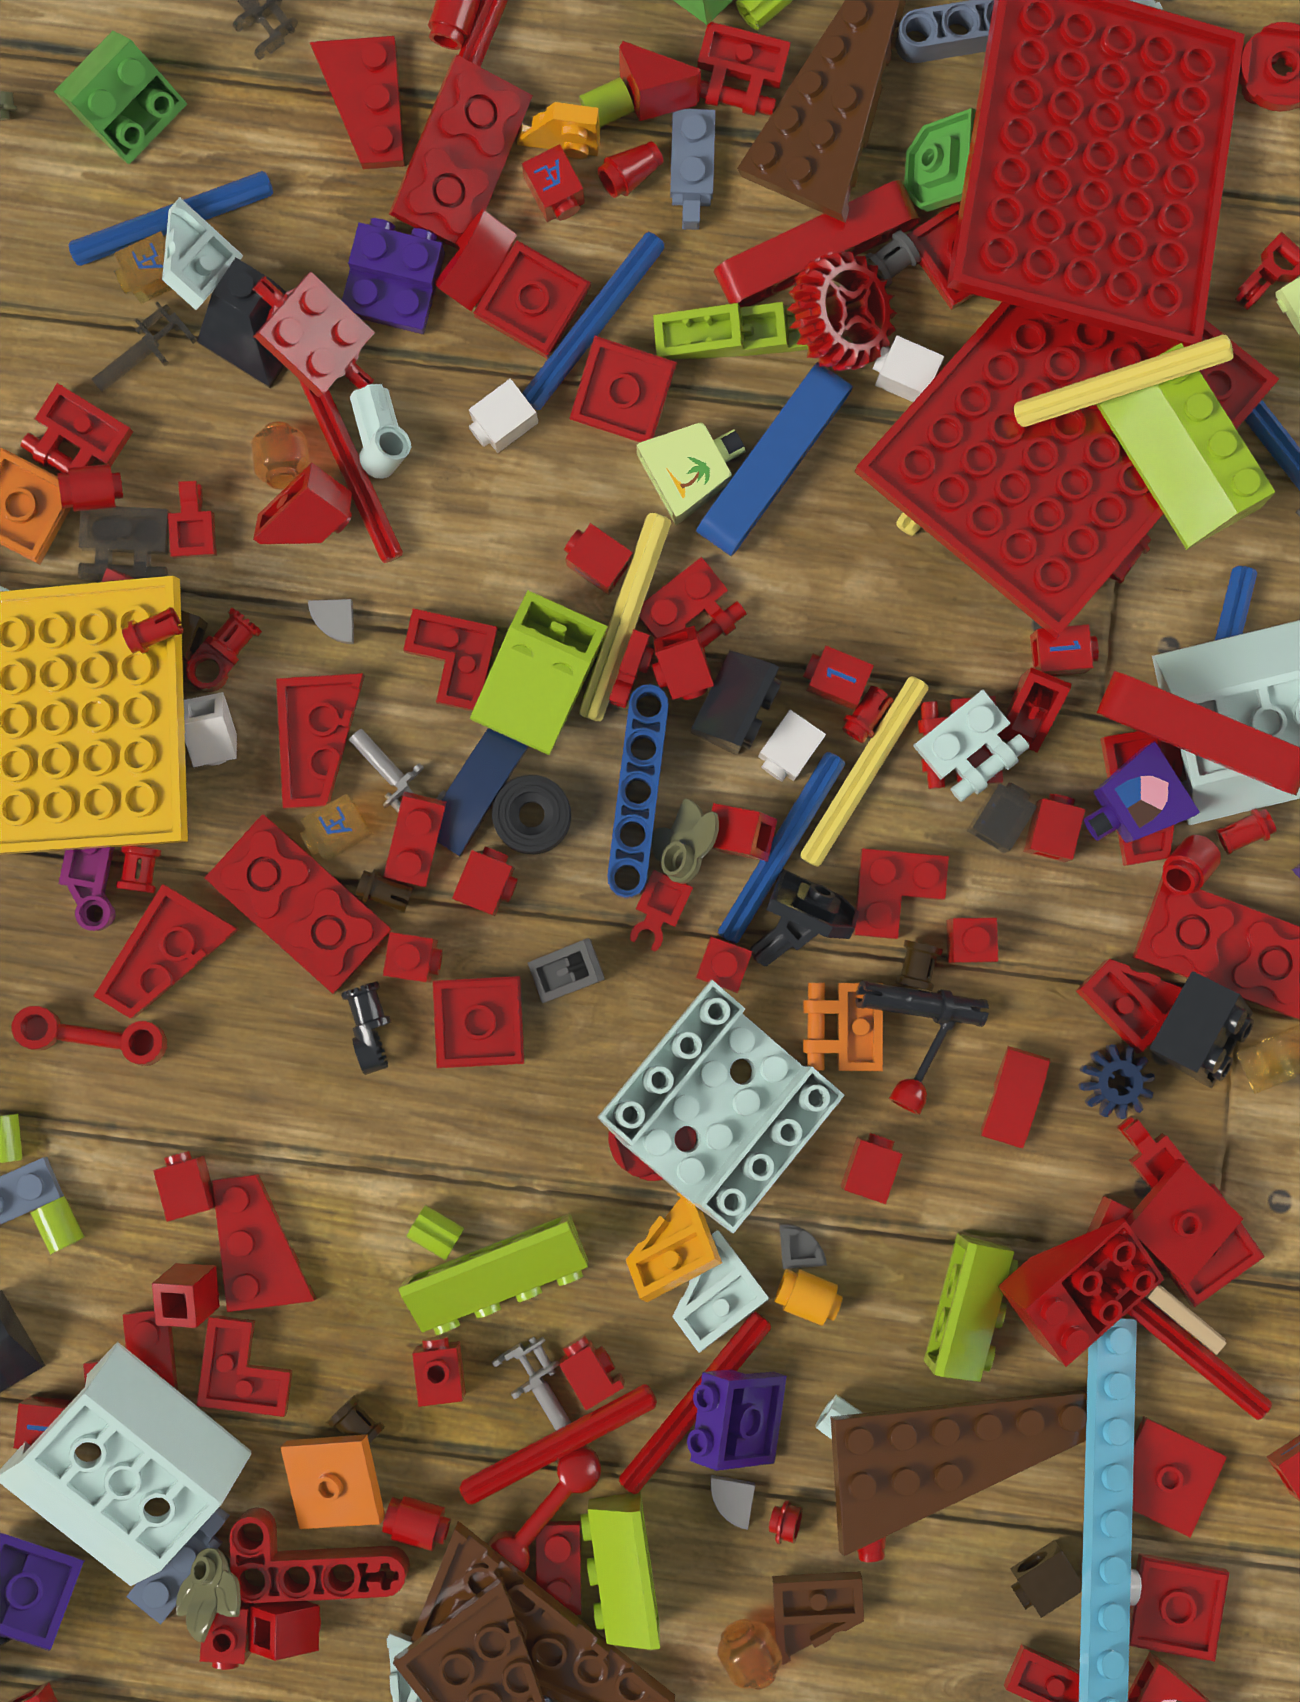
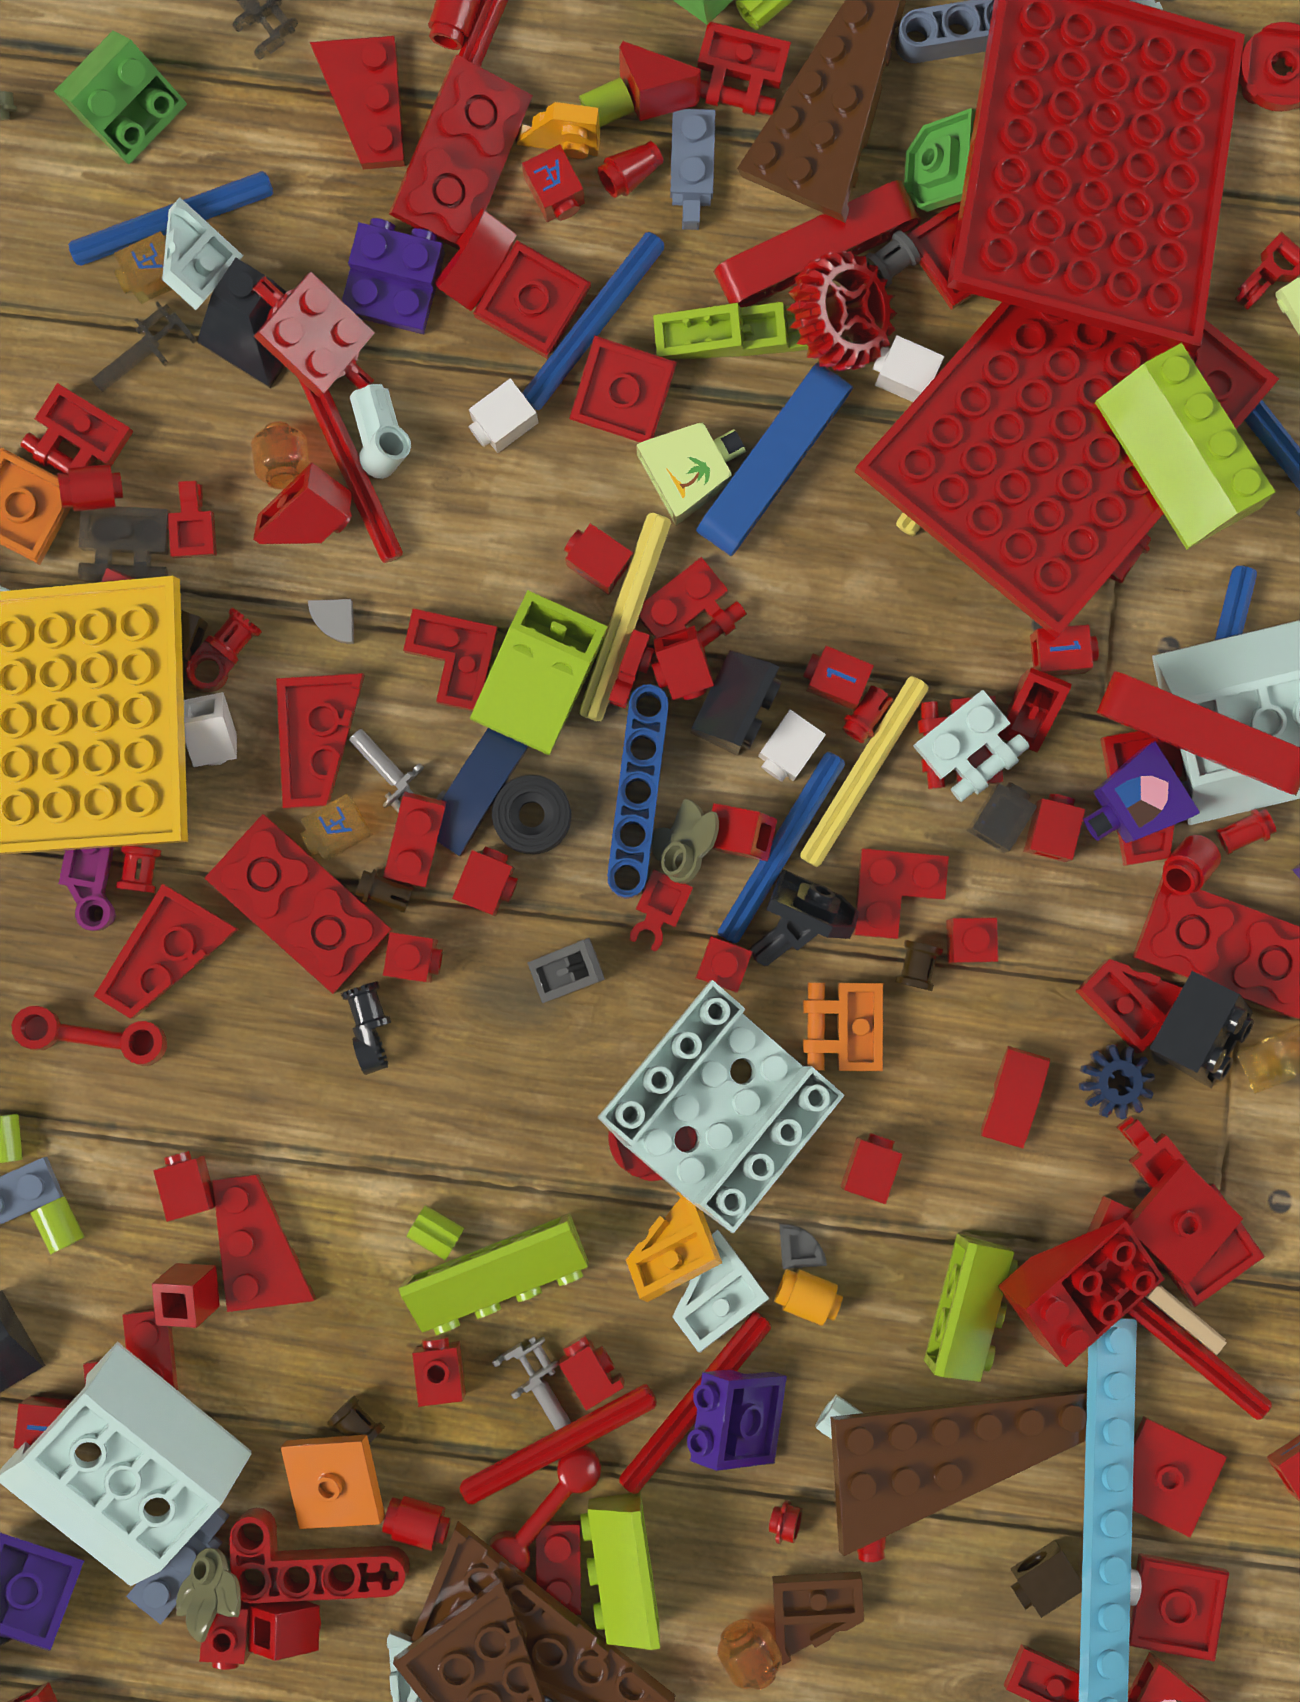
(151, 630): red pin -> none
(230, 1380): red plate -> none
(478, 1022): red plate -> none
(733, 1499): light grey tile -> none
(911, 1093): red hinge -> none
(940, 1006): black pin -> none
(1124, 380): light yellow axle -> none

